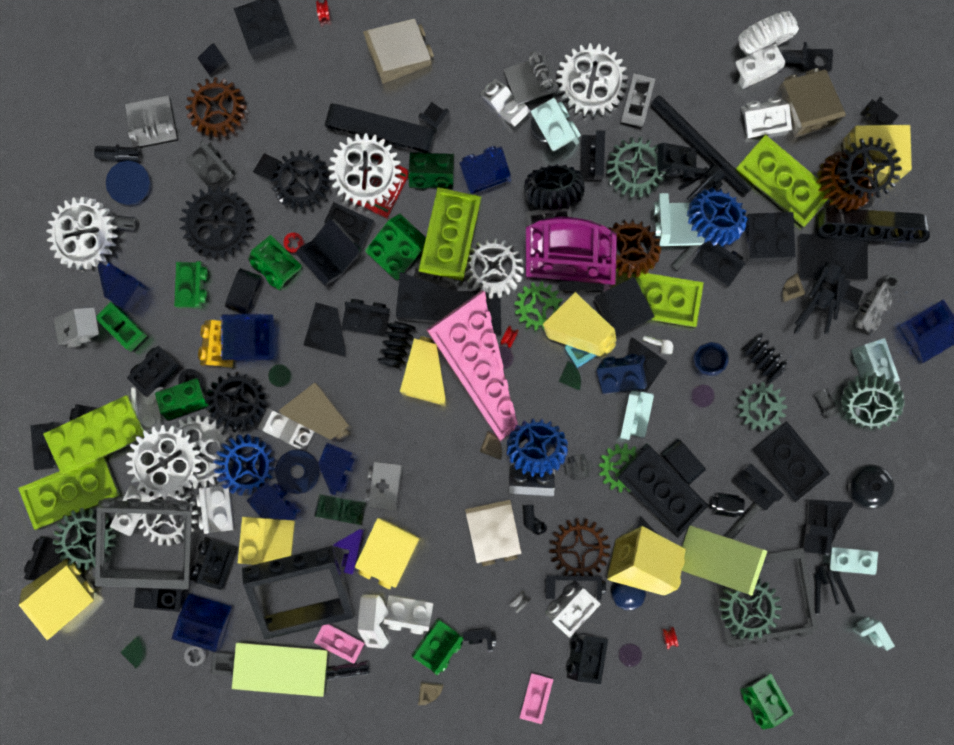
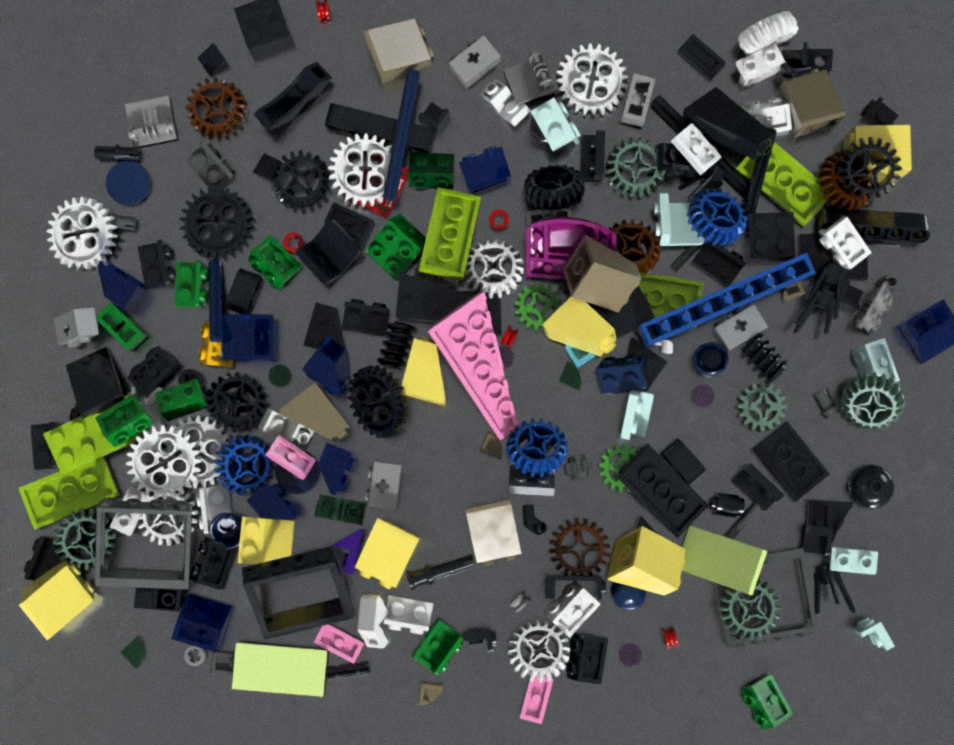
(94, 382): none -> black tile
(124, 420): none -> green bracket
(156, 266): none -> black bracket
(215, 301): none -> dark blue axle
(226, 529): none -> dark blue hair
(290, 457): none -> bright pink plate
(291, 100): none -> black arch
(329, 367): none -> clear blue slope
(373, 385): none -> black gear
(401, 135): none -> dark blue axle
(429, 574): none -> black pin
(469, 72): none -> light grey brick
(491, 220): none -> red bush
(531, 645): none -> white gear
(600, 275): none -> dark tan slope
(696, 148): none -> white bracket
(701, 57): none -> black tile
(726, 300): none -> blue brick
(728, 124): none -> black slope
(752, 323): none -> light grey brick
(757, 180): none -> black axle
(789, 72): none -> black hand
(844, 243): none -> white bracket

